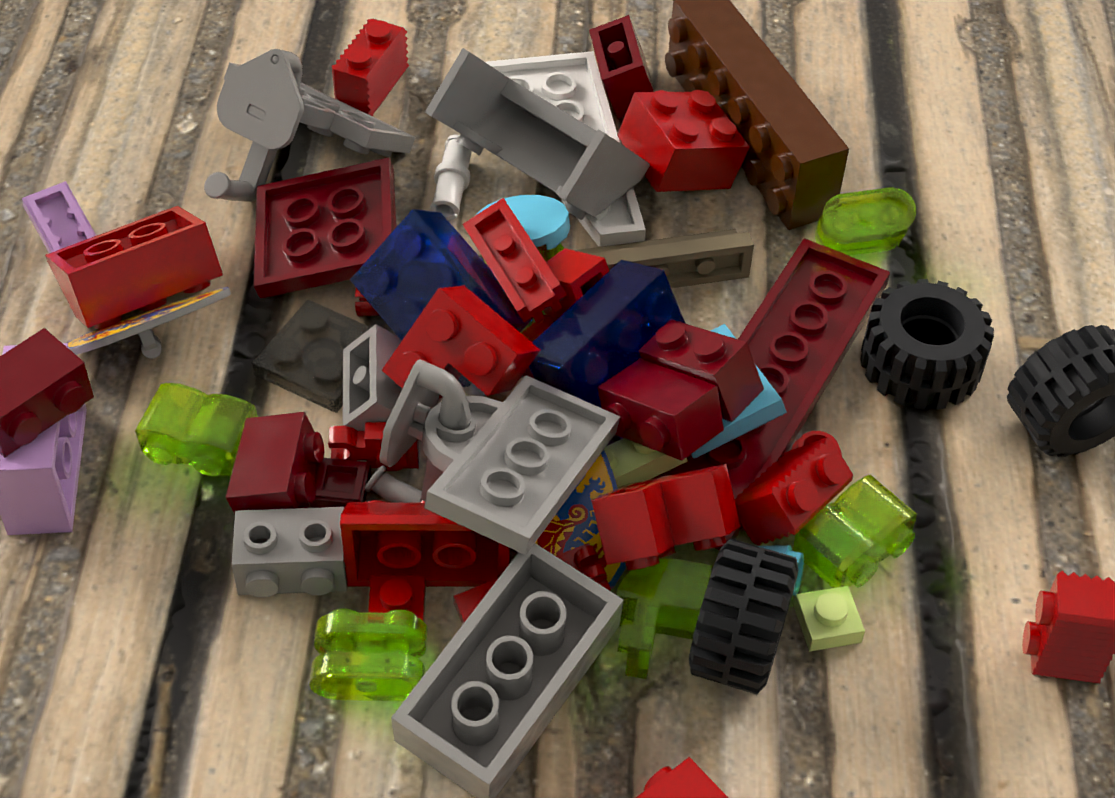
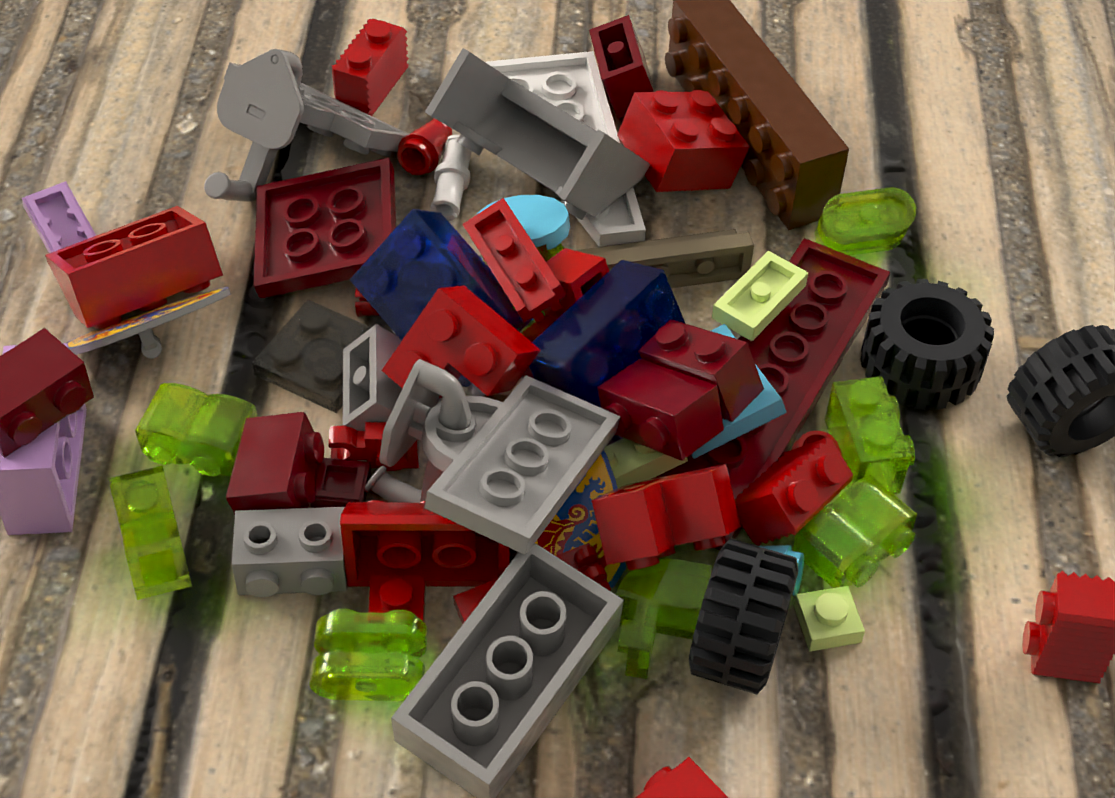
(149, 532): none -> clear neon green brick
(423, 148): none -> red cone
(759, 295): none -> yellowish green plate
(869, 431): none -> clear neon green brick

